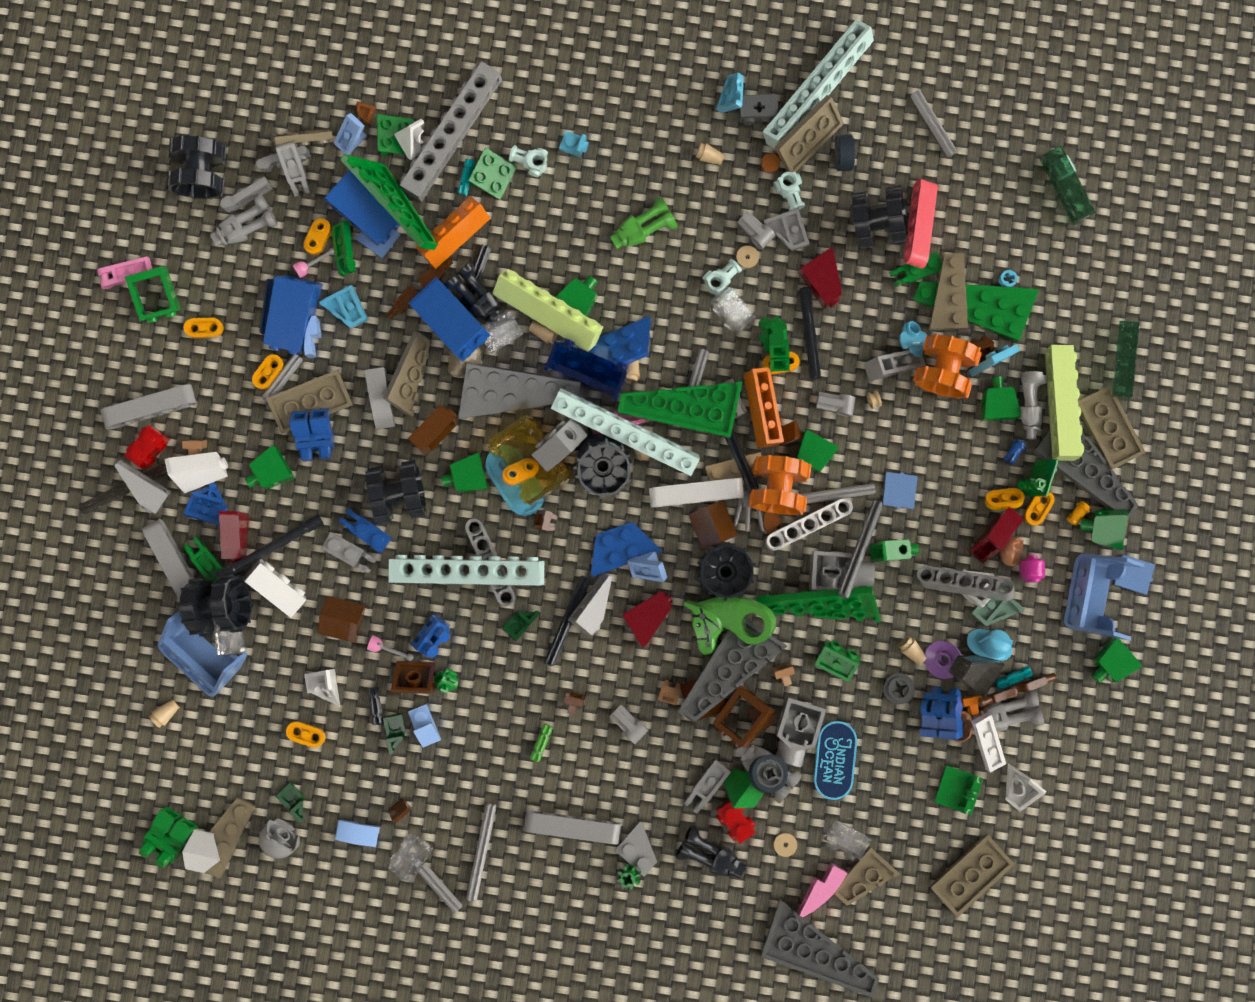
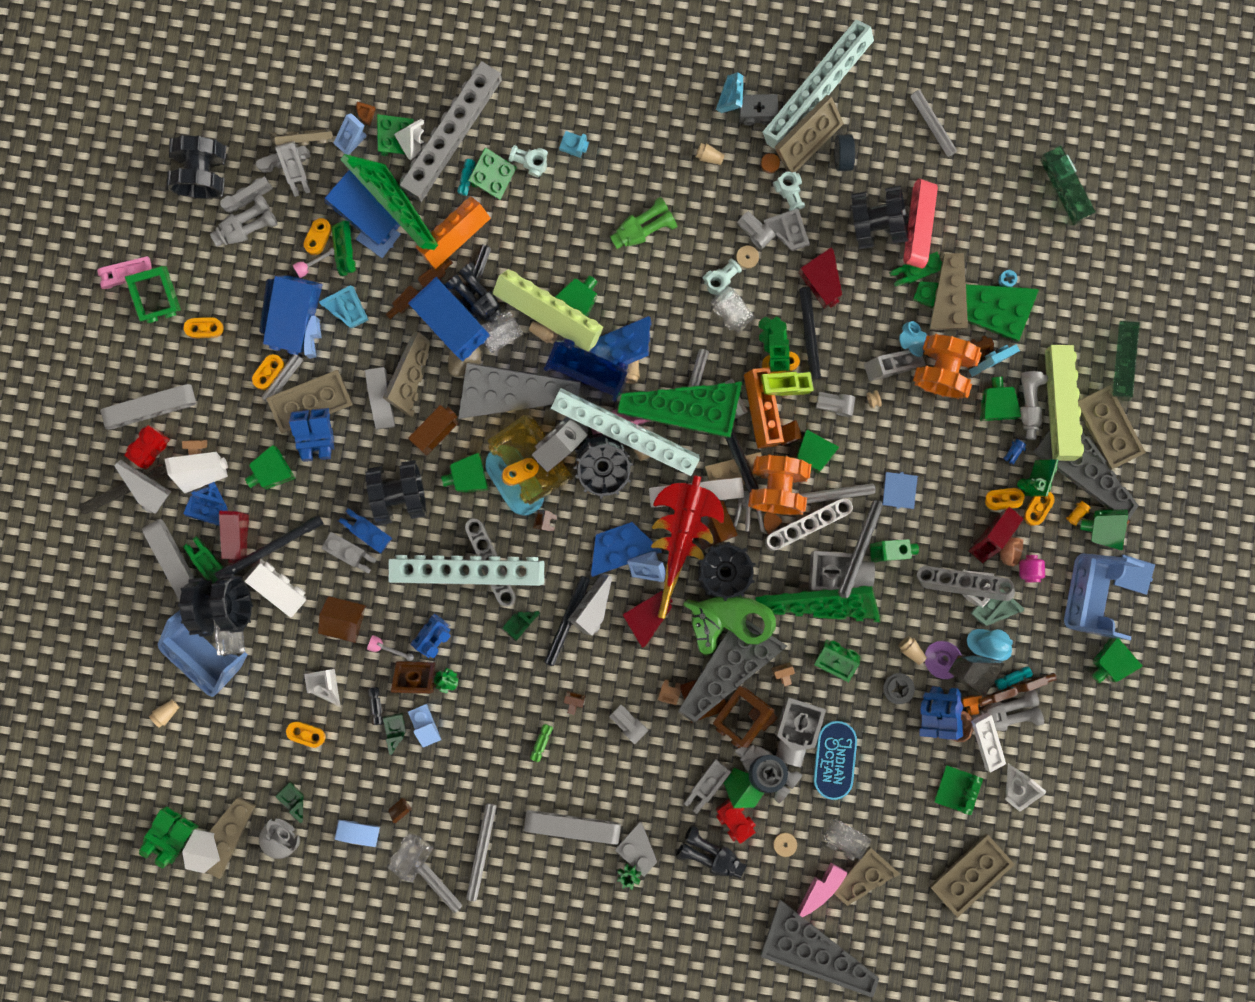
(690, 506): none -> red animal
(787, 383): none -> lime slope

